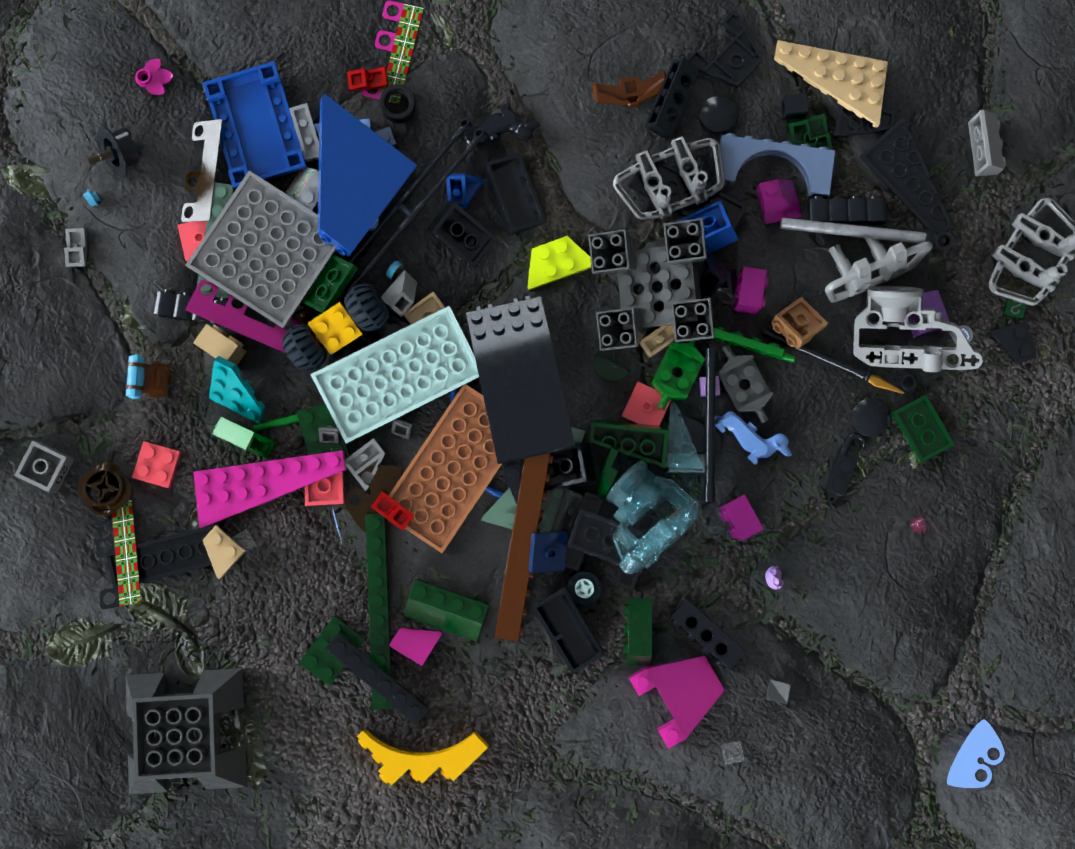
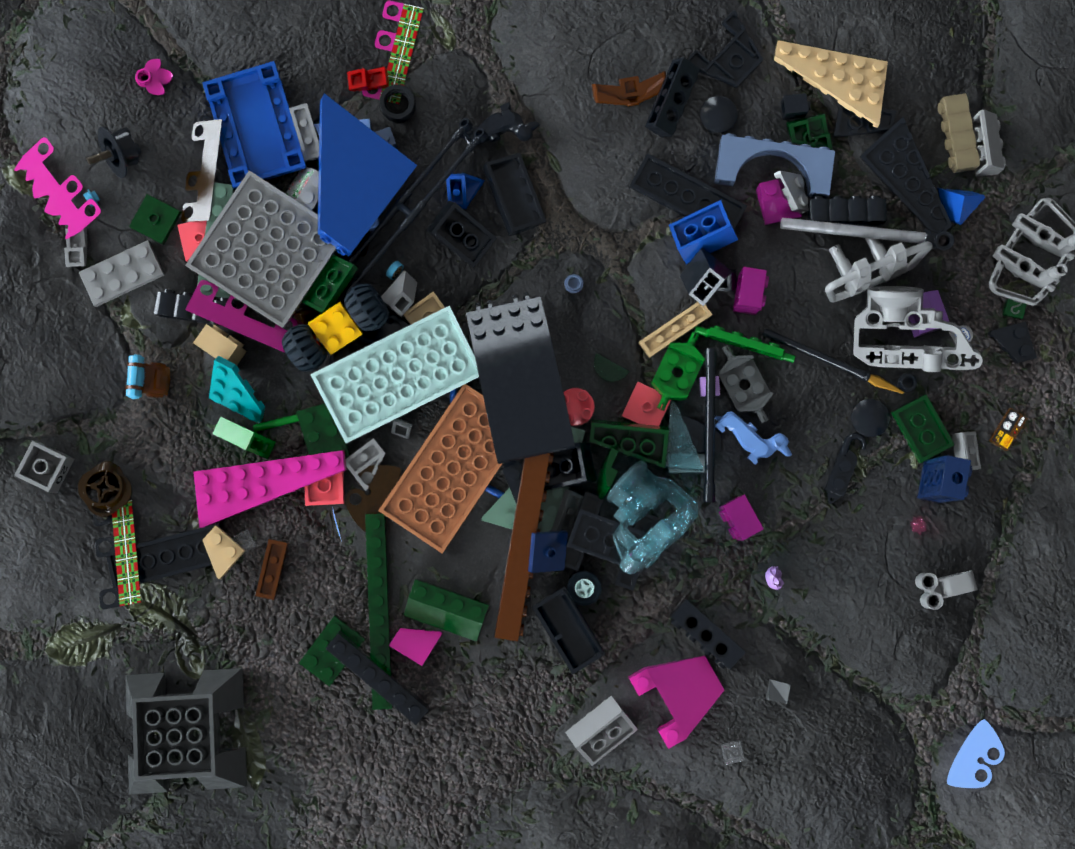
(59, 197): none -> dark pink piece
(121, 273): none -> light grey plate
(155, 219): none -> dark green plate
(156, 464): coral plate -> none
(271, 569): none -> reddish brown plate
(328, 434): dark grey slope -> none
(392, 510): red slope -> none
(422, 765): yellow arch -> none
(556, 261): neon yellow wing -> none
(573, 283): none -> sand blue plate
(579, 406): none -> coral dish
(601, 731): none -> light grey slope
(638, 631): dark green wedge -> none
(661, 193): light grey piece -> none
(683, 308): dark grey slope -> none
(794, 190): none -> light grey wing
(798, 323): medium nougat plate -> none
(944, 587): none -> light grey piece
(945, 479): none -> dark blue brick
(959, 133): none -> dark tan brick
(959, 203): none -> blue slope
(967, 448): none -> light grey slope
(1008, 429): none -> tile

